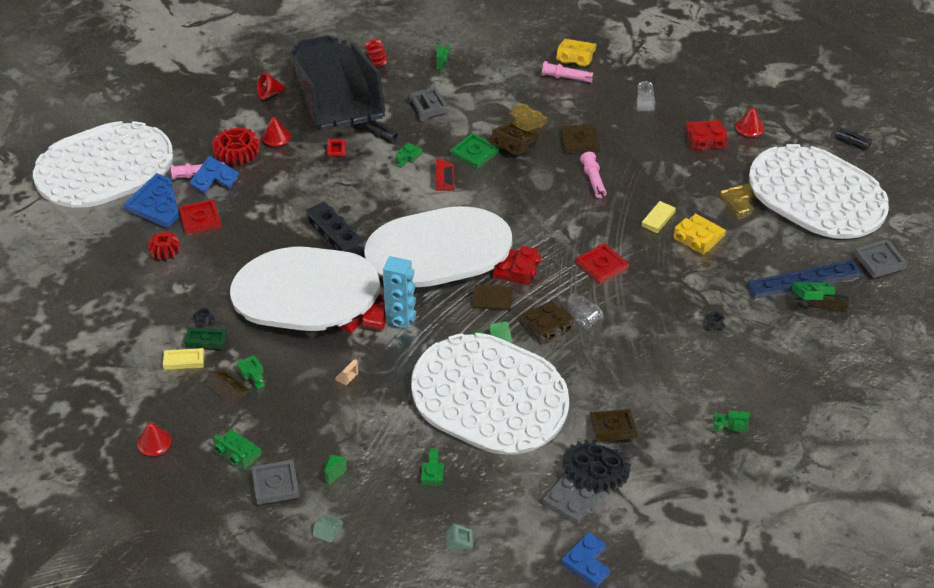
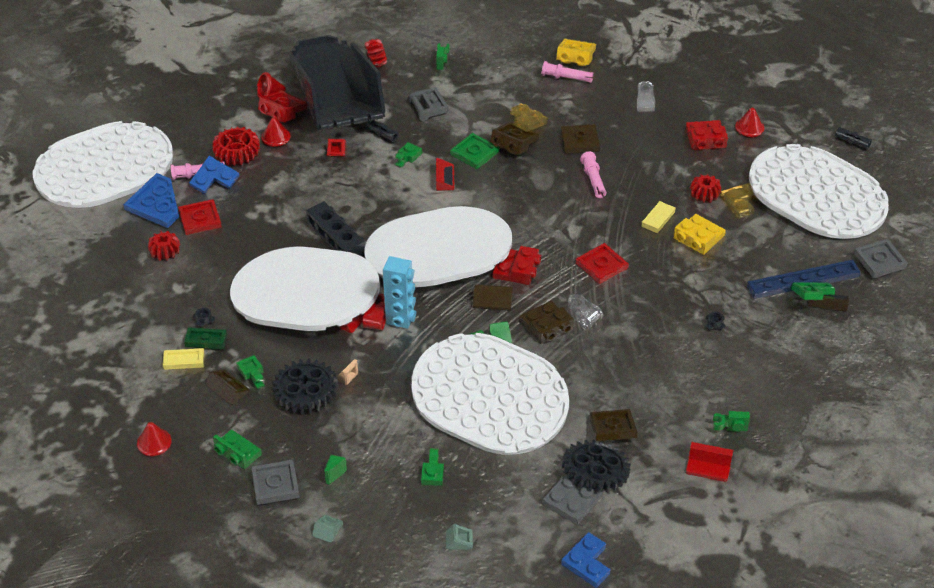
(281, 105): none -> red plate
(305, 386): none -> black gear
(705, 188): none -> red gear
(709, 461): none -> red panel

